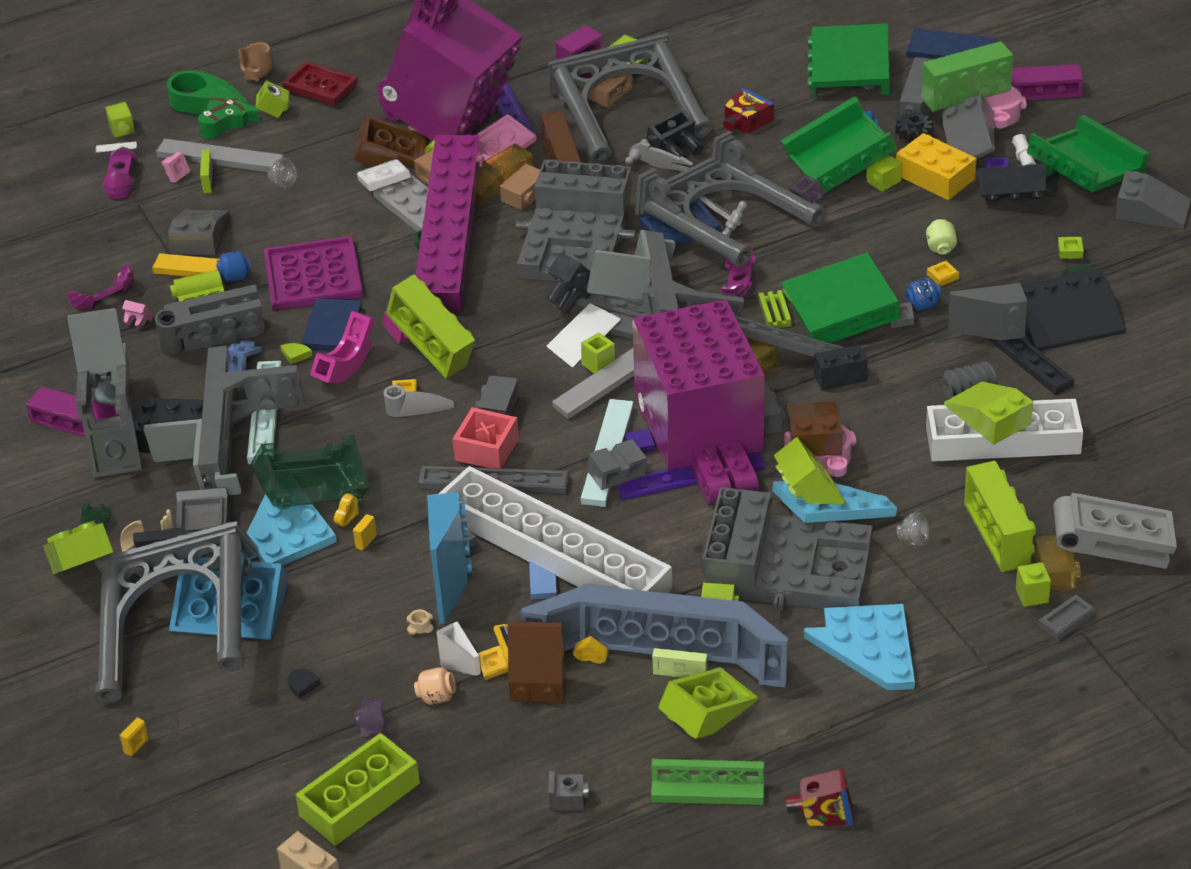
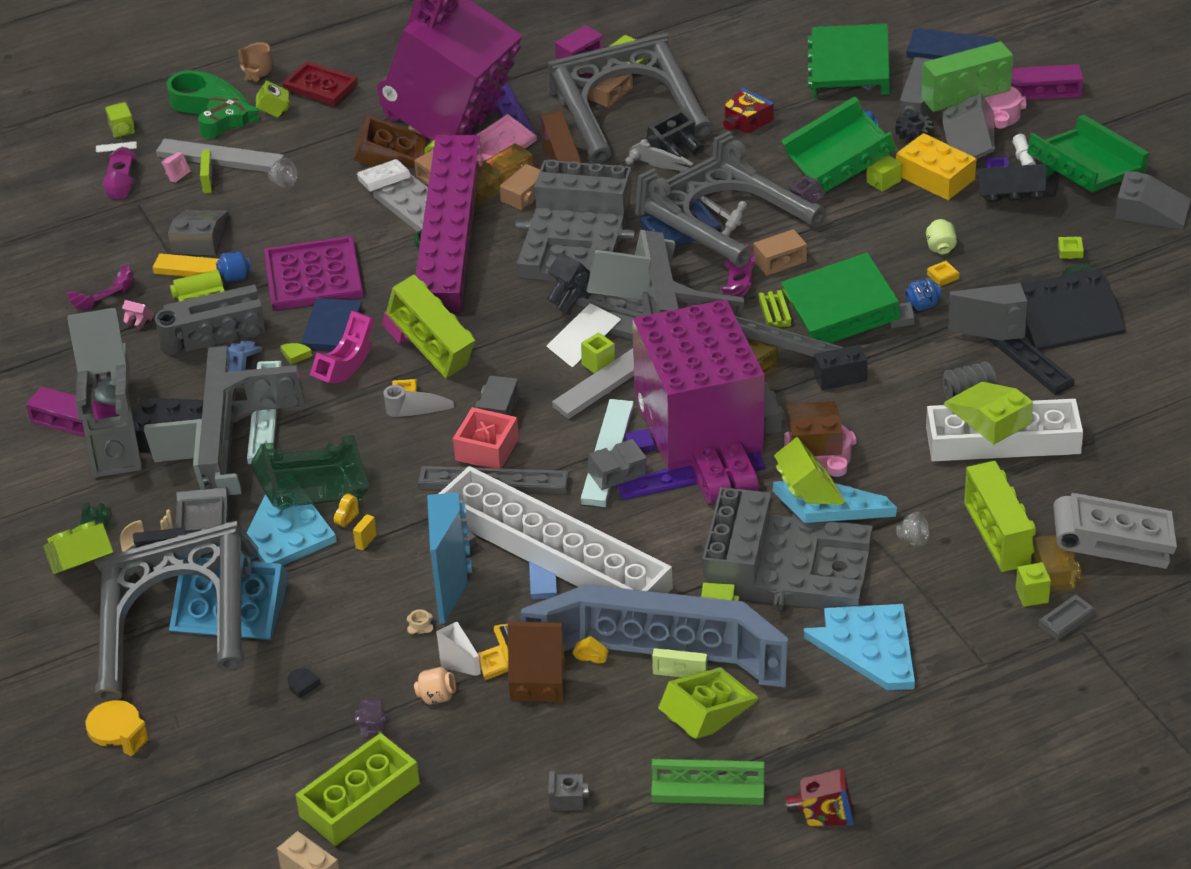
(109, 721): none -> yellow tile
(780, 252): none -> medium nougat brick

